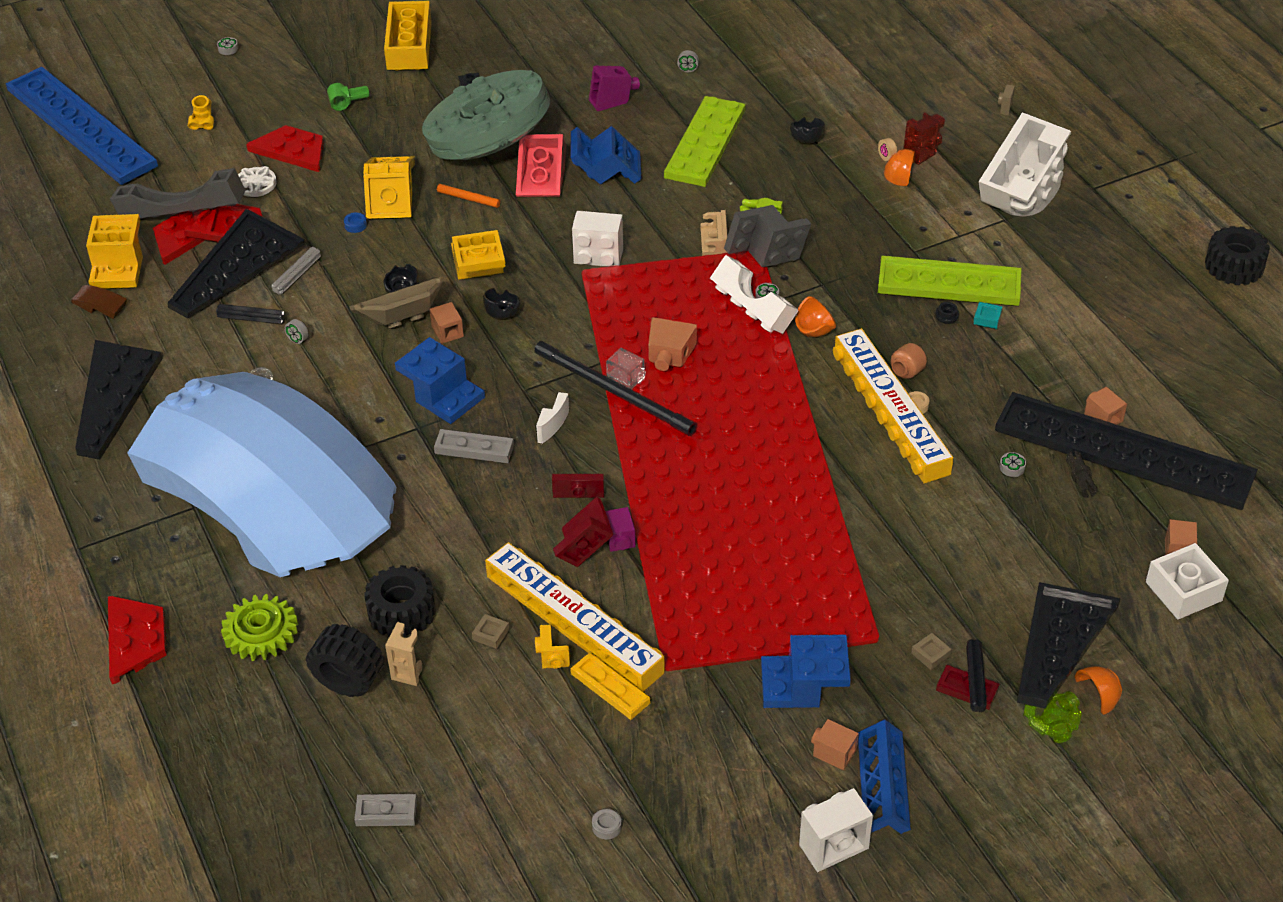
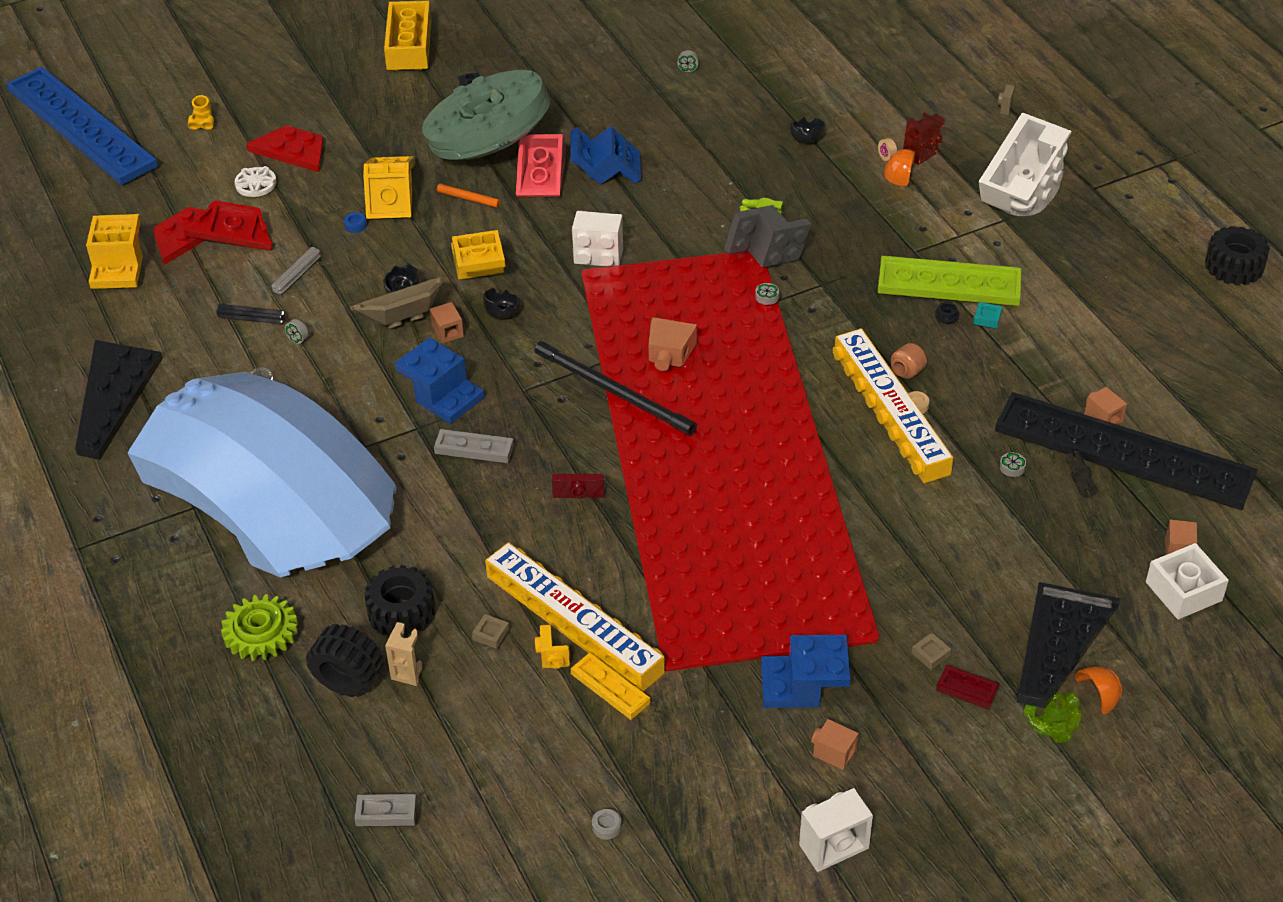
(97, 298): reddish brown slope -> none
(135, 636): red wing -> none
(220, 190): dark grey arch -> none
(227, 46): light grey tile -> none
(240, 255): black wing -> none
(341, 96): bright green axle -> none
(552, 419): white slope -> none
(584, 534): dark red bracket -> none
(611, 86): magenta torso -> none
(622, 528): magenta brick -> none
(626, 368): clear brick -> none
(704, 141): lime plate -> none
(714, 233): tan hinge -> none
(771, 309): white arch -> none
(814, 318): orange helmet -> none
(890, 773): blue fence -> none
(976, 675): black axle -> none

